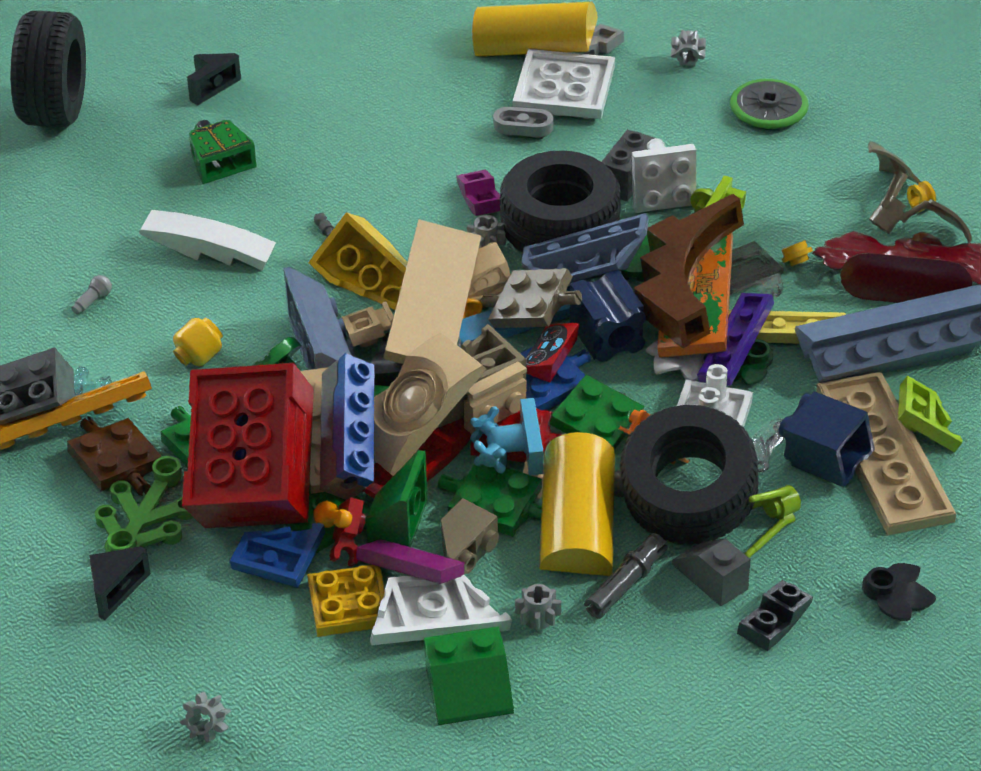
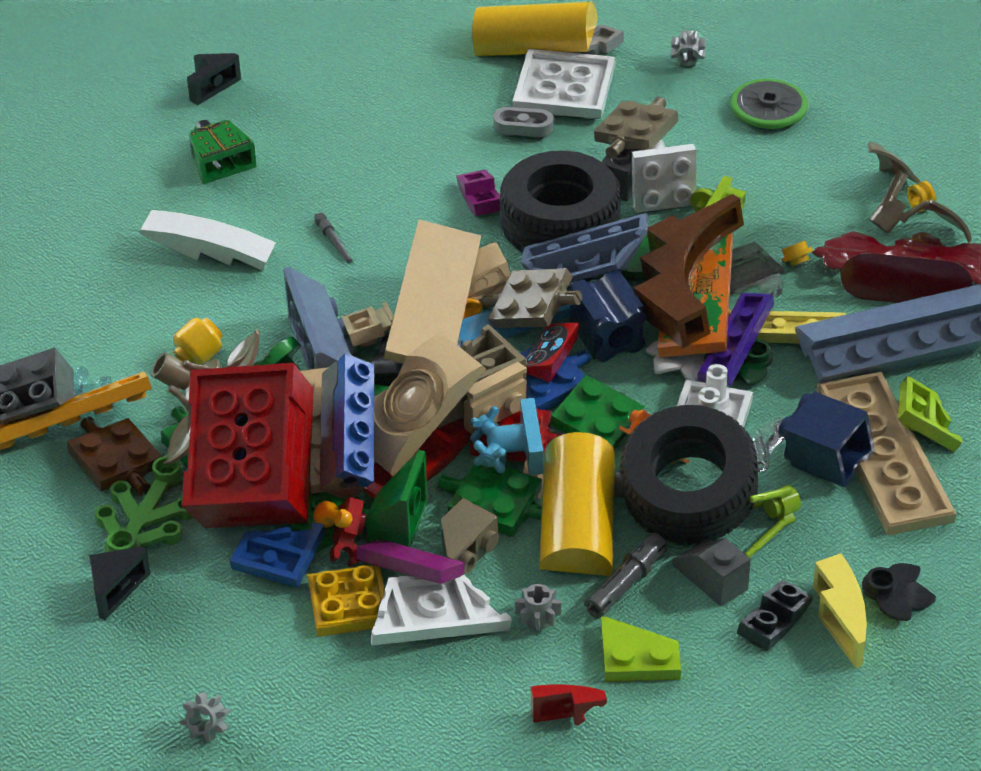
(48, 68): black tyre -> none
(99, 287): light grey piece -> none
(177, 375): none -> dark tan plant
(361, 261): yellow wedge -> none
(468, 675): green slope -> none
(489, 229): light grey gear -> none
(564, 701): none -> red slope
(635, 126): none -> dark tan plate
(637, 653): none -> lime wing
(841, 606): none -> light yellow slope

